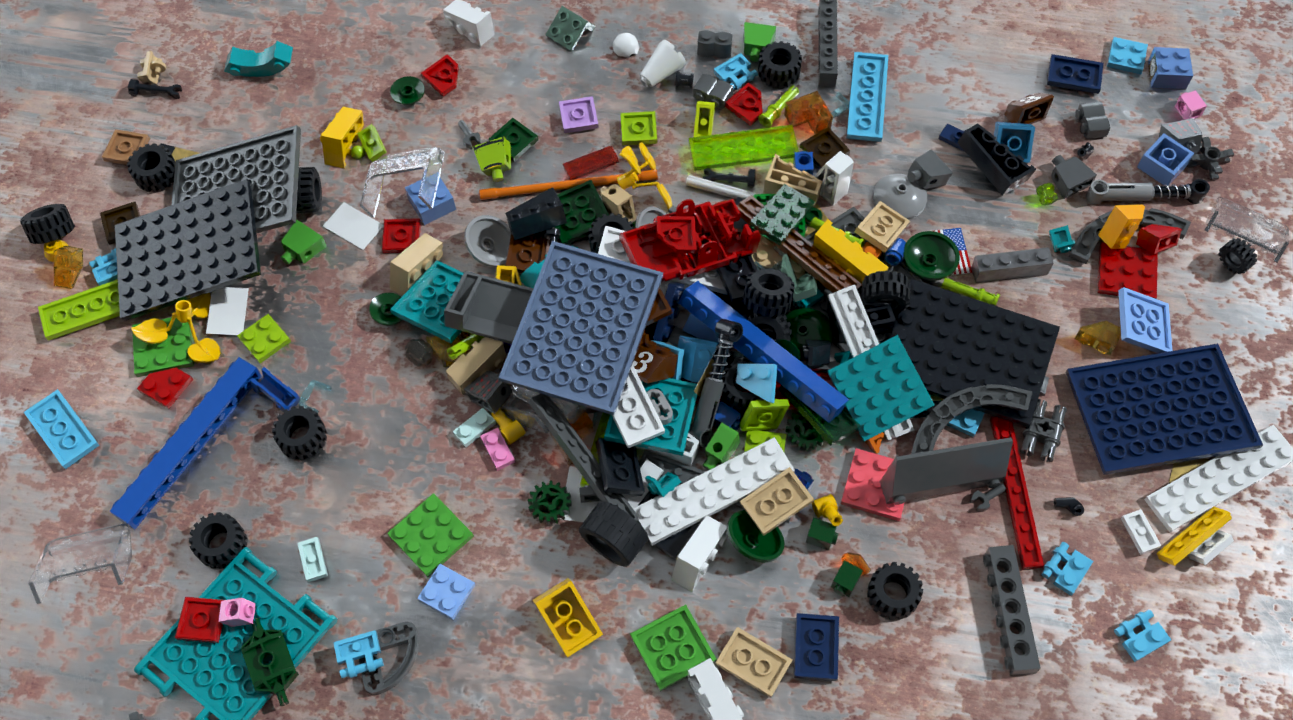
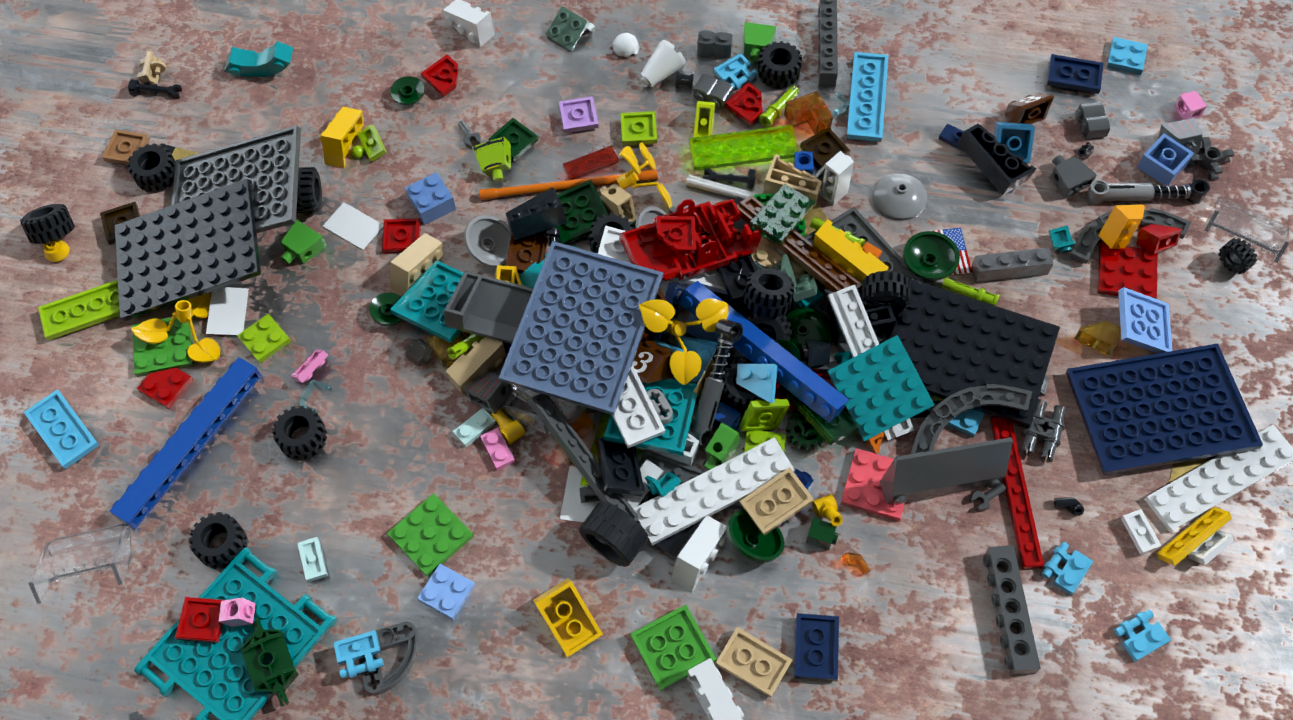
(67, 266): clear yellow slope -> none
(106, 270): medium azure plate -> none
(277, 391): blue piece -> none
(305, 371): none -> bright pink plate
(423, 158): clear windscreen -> none
(541, 505): dark green gear -> none
(657, 318): none -> yellow plant
(813, 213): dark green tile -> none
(846, 579): dark green brick -> none
(882, 226): tan plate -> none
(895, 253): blue cone -> none
(901, 576): black tyre -> none
(929, 171): dark grey torso -> none
(1047, 194): clear neon green wheel -> none
(1170, 68): medium blue brick -> none

